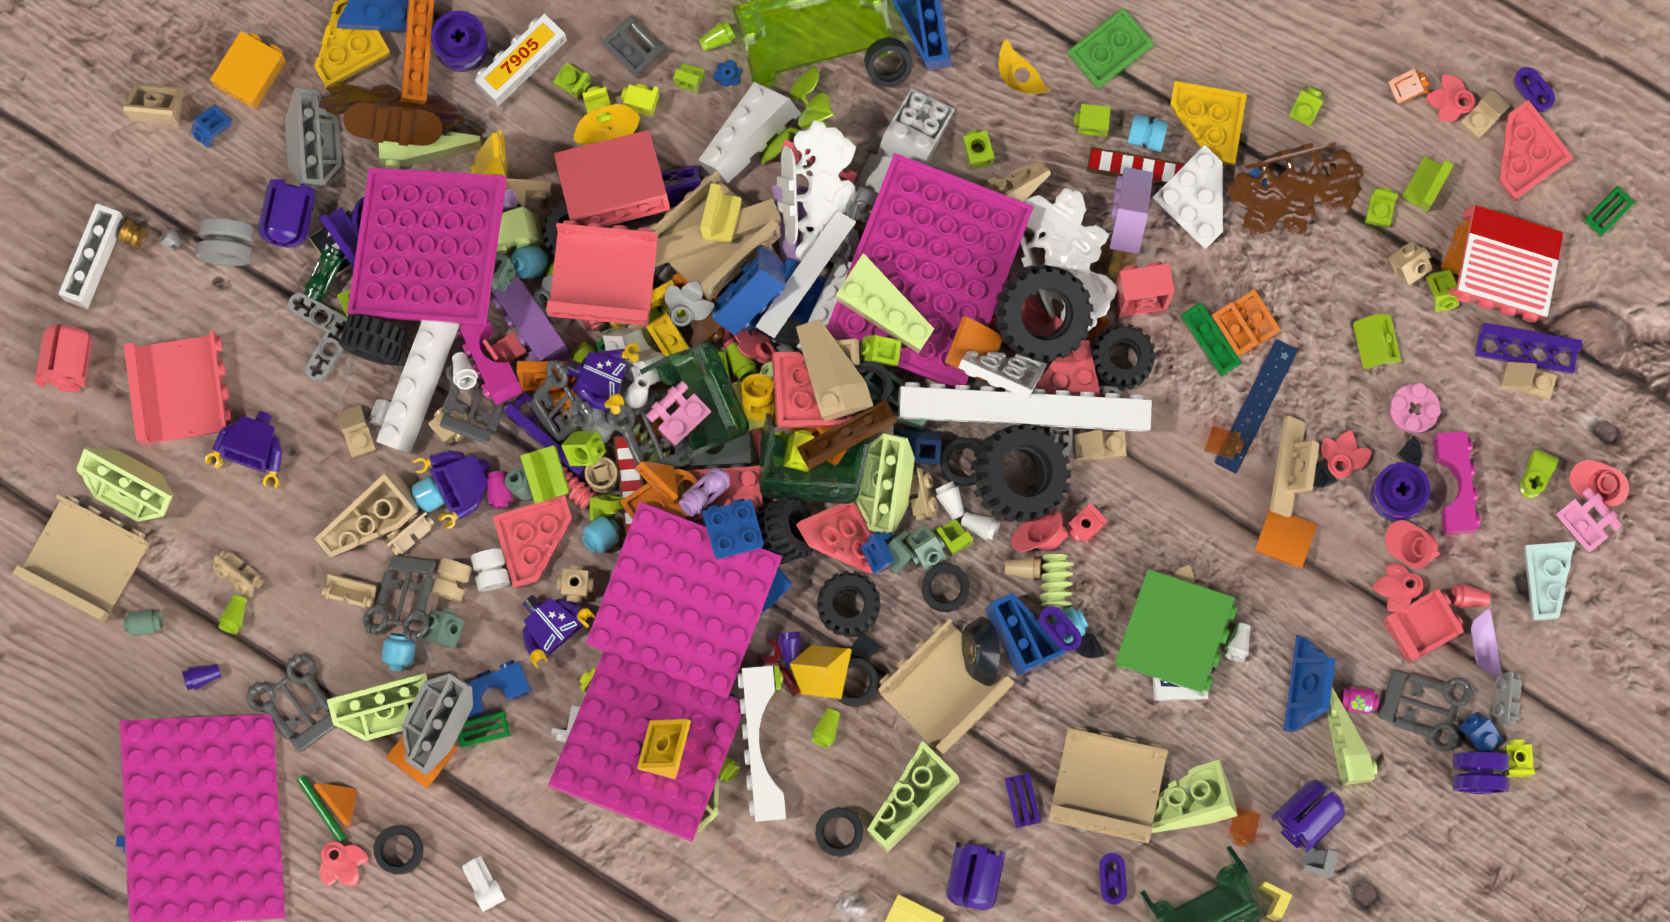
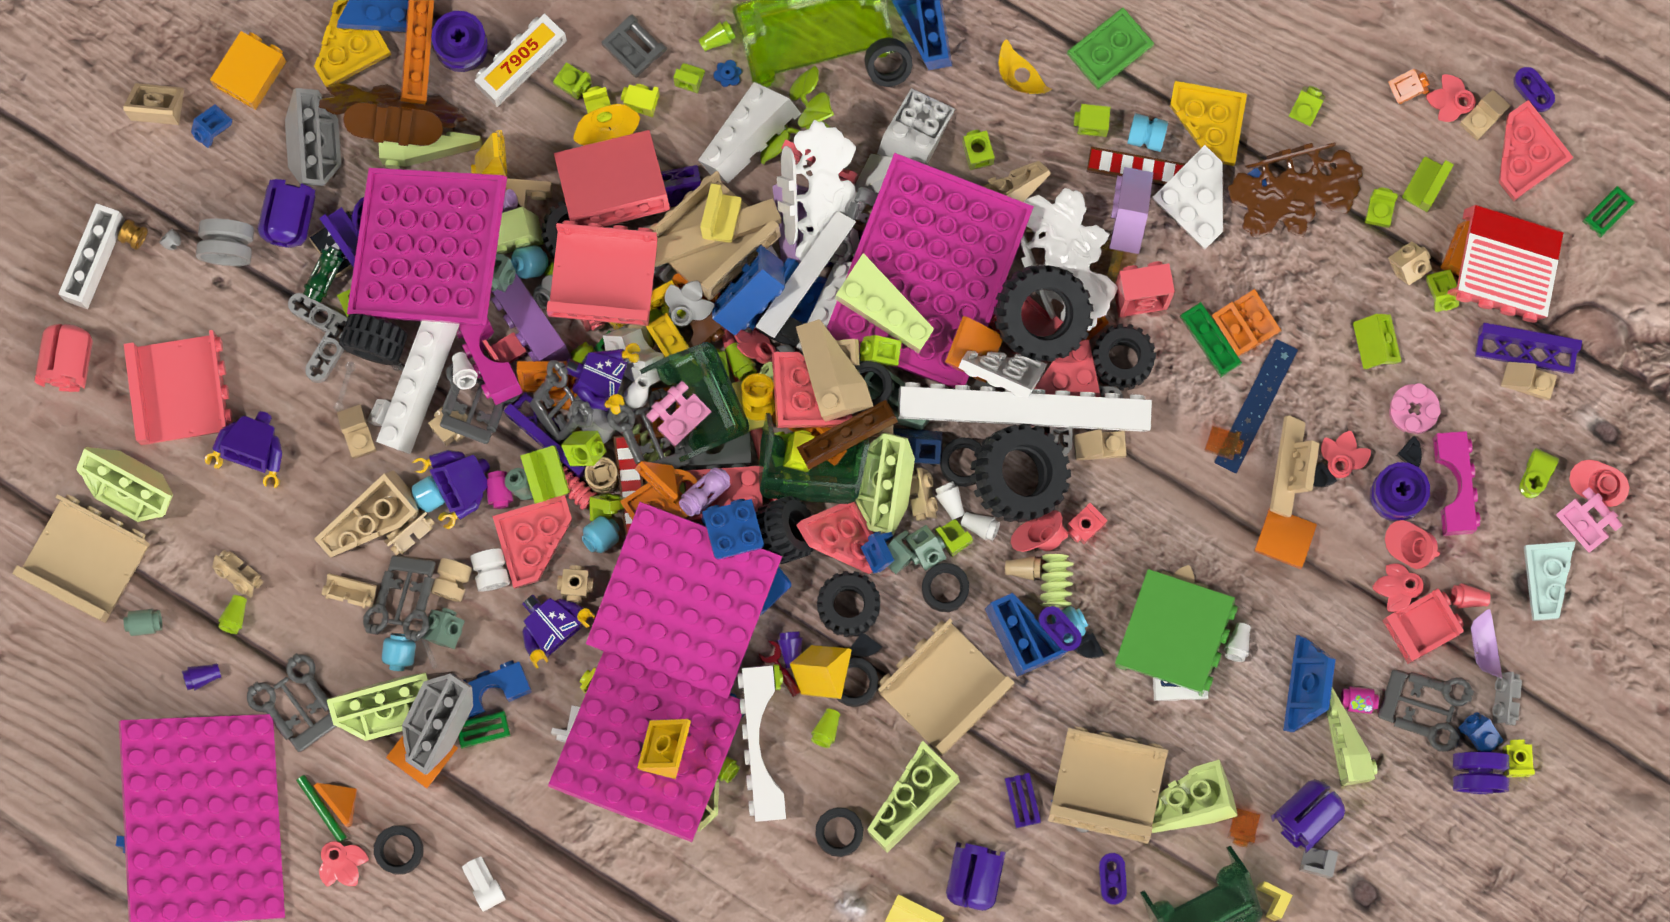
(984, 659): black piece -> none

